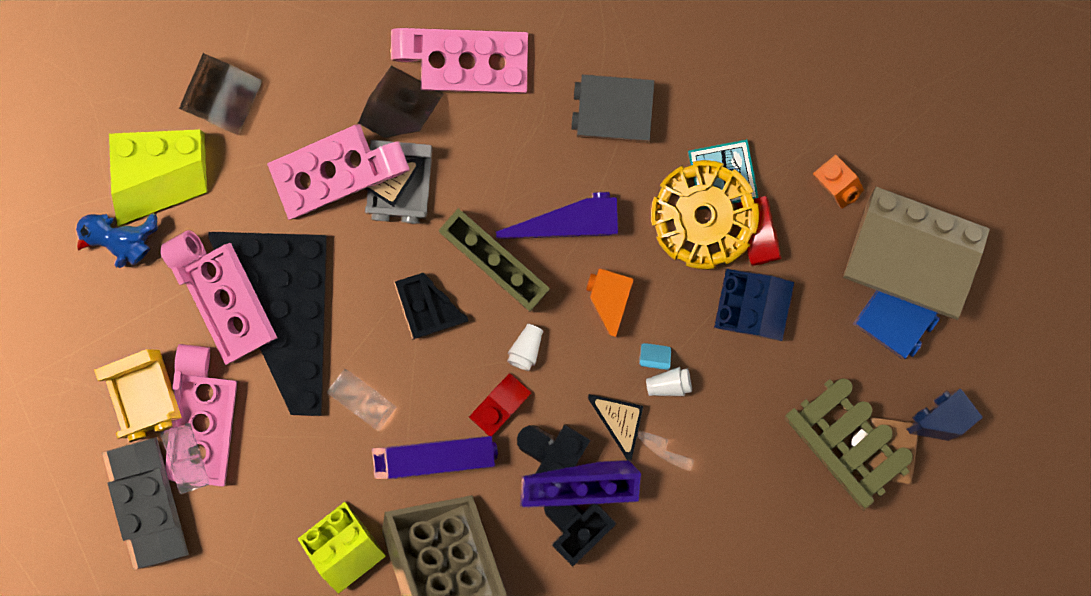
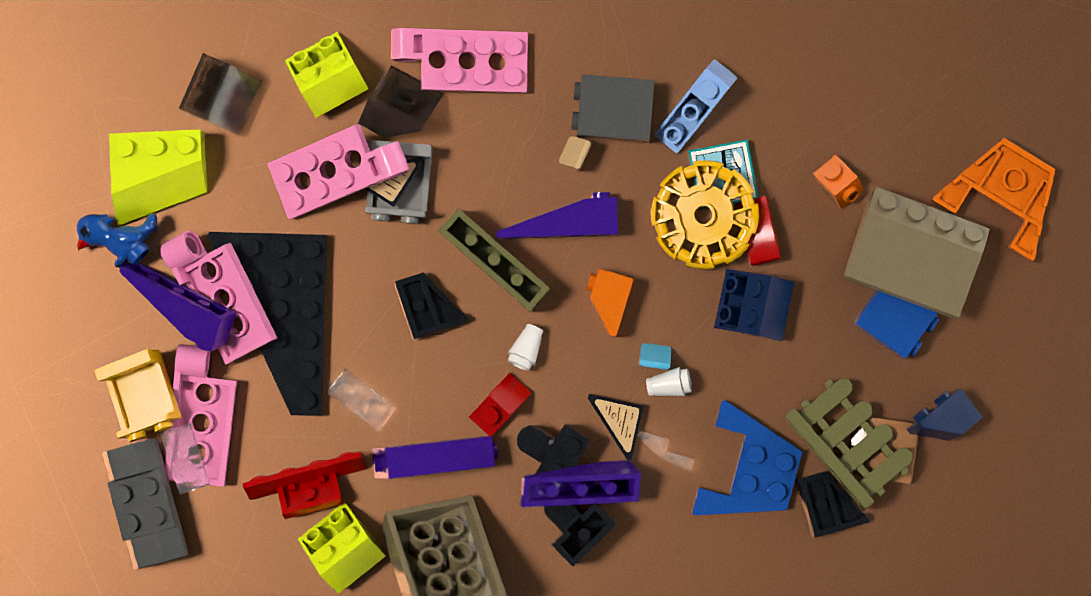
(187, 310): none -> dark purple slope
(306, 487): none -> red bracket
(326, 74): none -> neon yellow slope
(574, 153): none -> tan slope
(695, 106): none -> light blue slope
(763, 470): none -> blue wing
(827, 506): none -> black wing
(1011, 181): none -> orange wing

